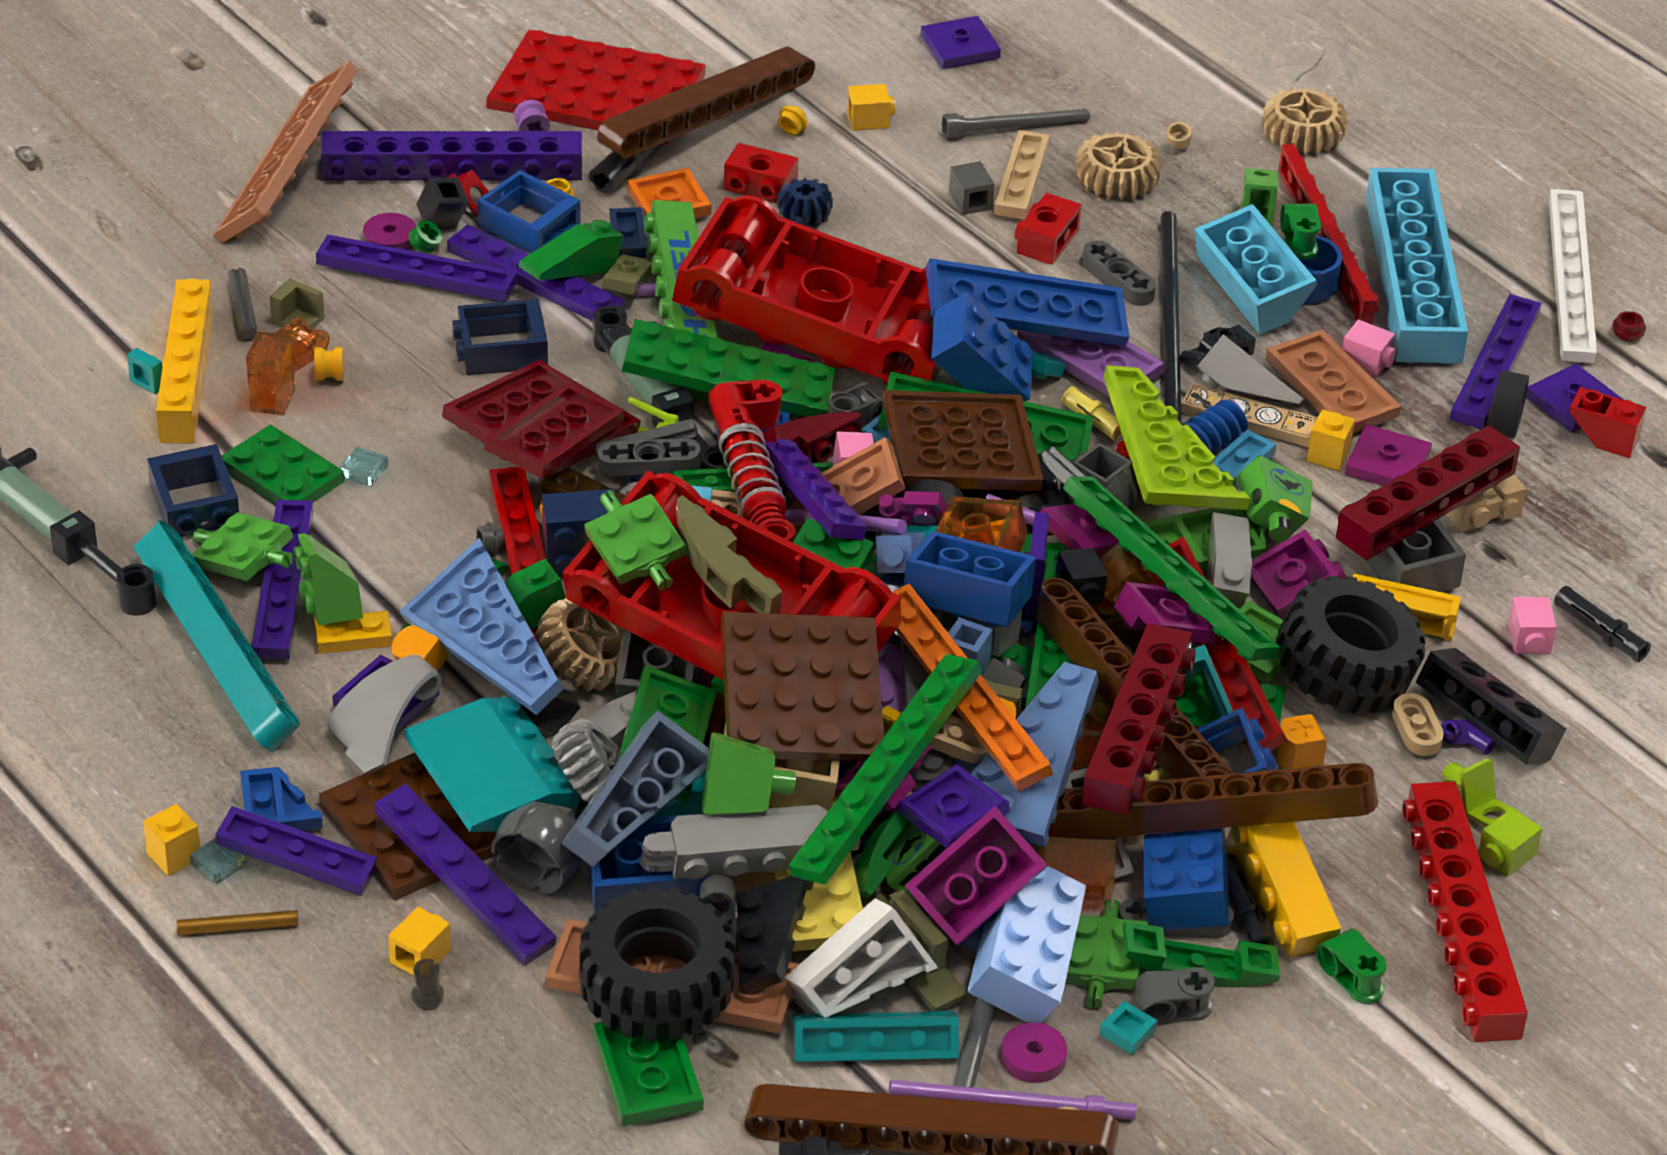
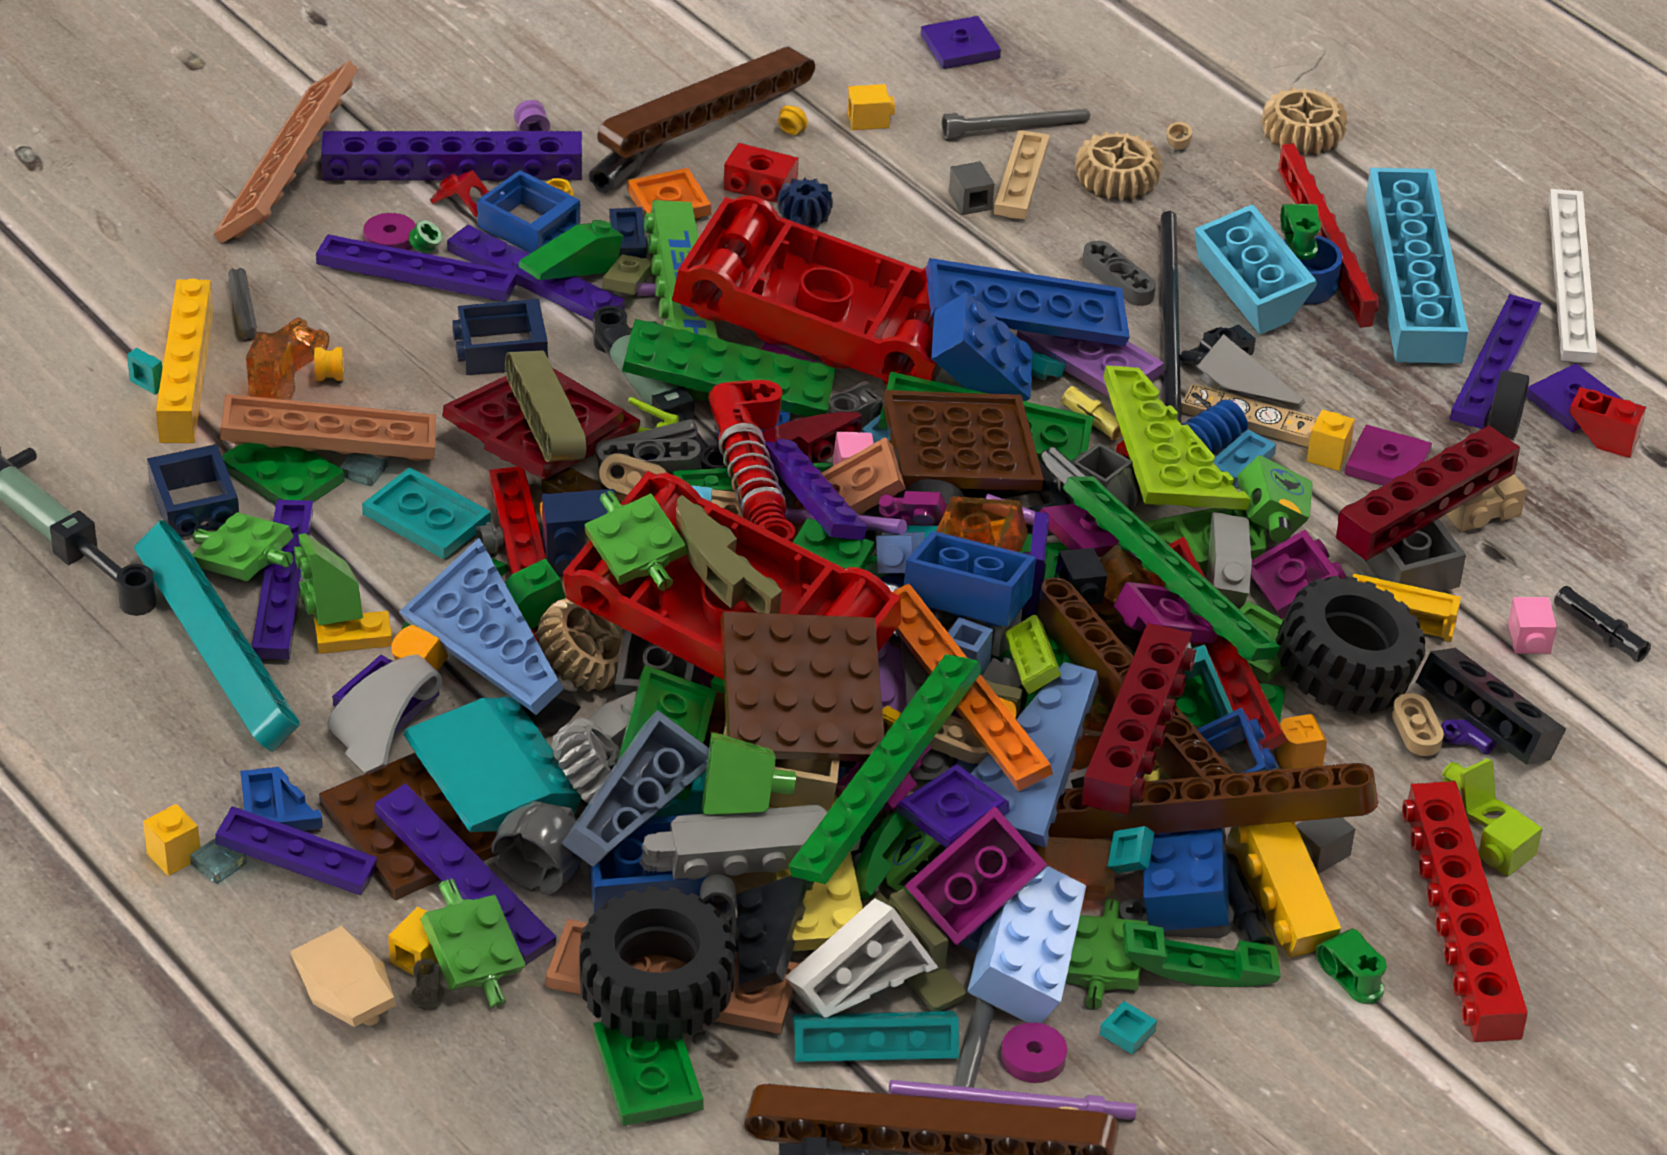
(237, 922): pearl gold bar -> none
(296, 301): olive panel -> none
(328, 427): none -> nougat plate
(344, 977): none -> tan piece
(426, 513): none -> teal plate
(442, 202): black brick -> none
(472, 942): none -> bright green plate
(545, 406): none -> olive beam
(586, 80): red plate -> none
(633, 468): none -> tan plate
(1032, 654): none -> lime plate
(1048, 228): red brick -> none
(1131, 849): none -> teal plate
(1171, 996): dark grey piece -> none
(1260, 190): bright green torso -> none
(1327, 841): none -> dark grey brick
(1332, 379): nougat plate -> none
(1370, 347): bright pink brick -> none
(1629, 326): dark red plate -> none

